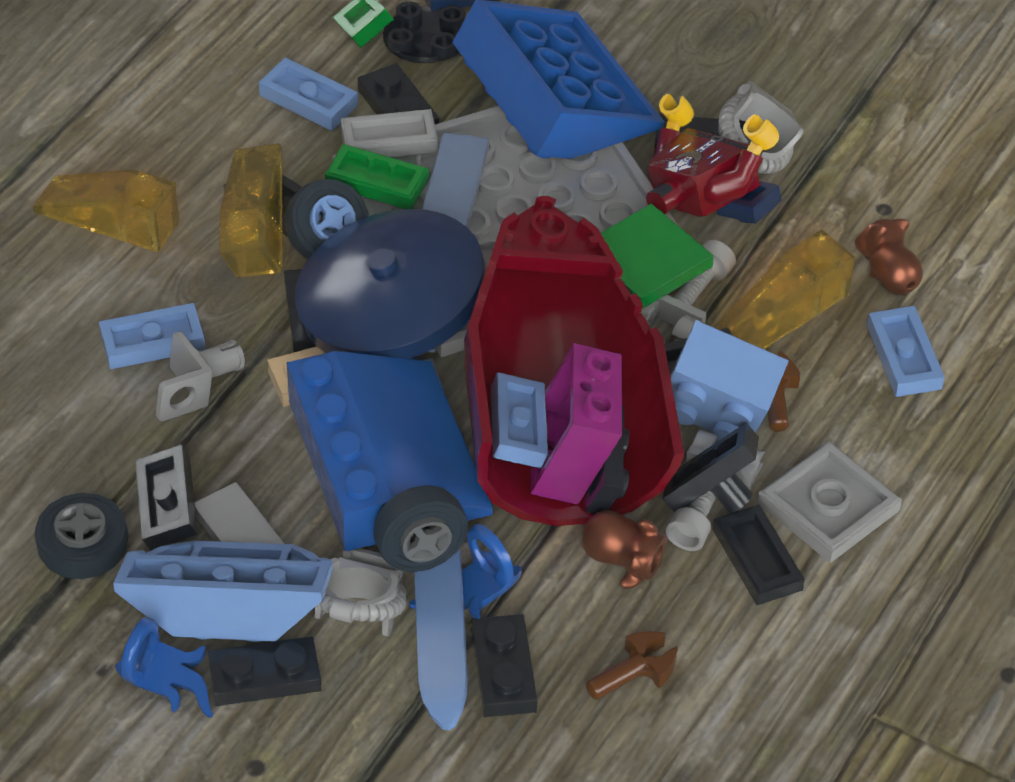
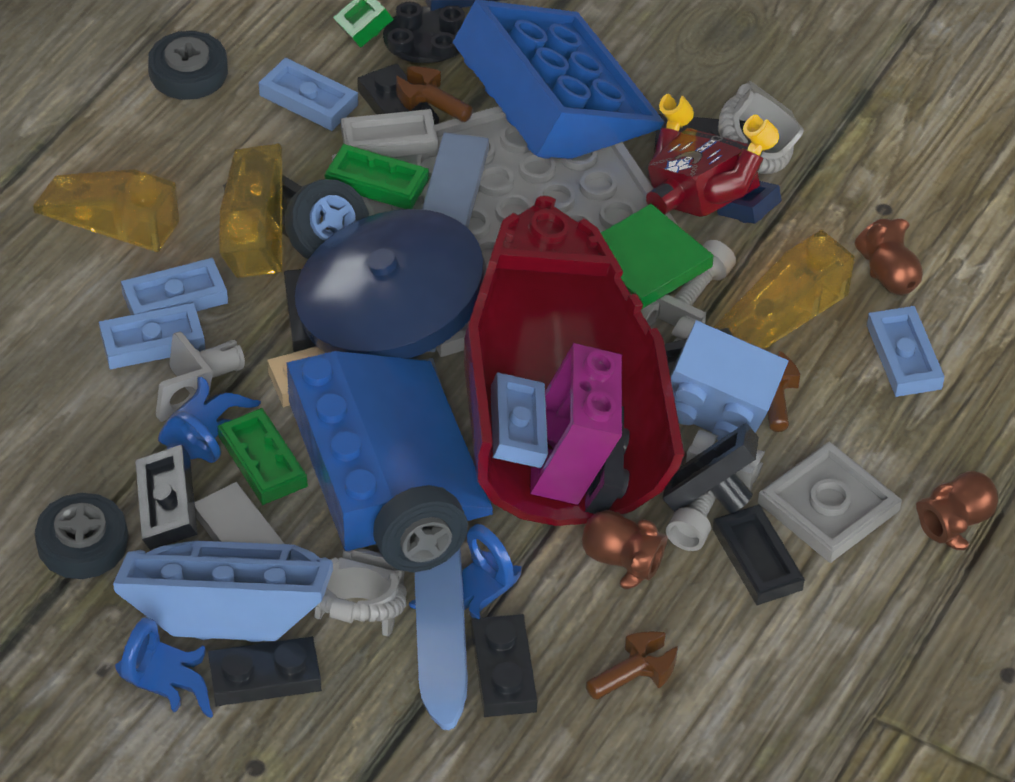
(176, 286): none -> medium blue plate
(187, 65): none -> black wheel
(197, 424): none -> blue piece
(262, 456): none -> green plate
(425, 89): none -> reddish brown bar
(956, 506): none -> copper animal

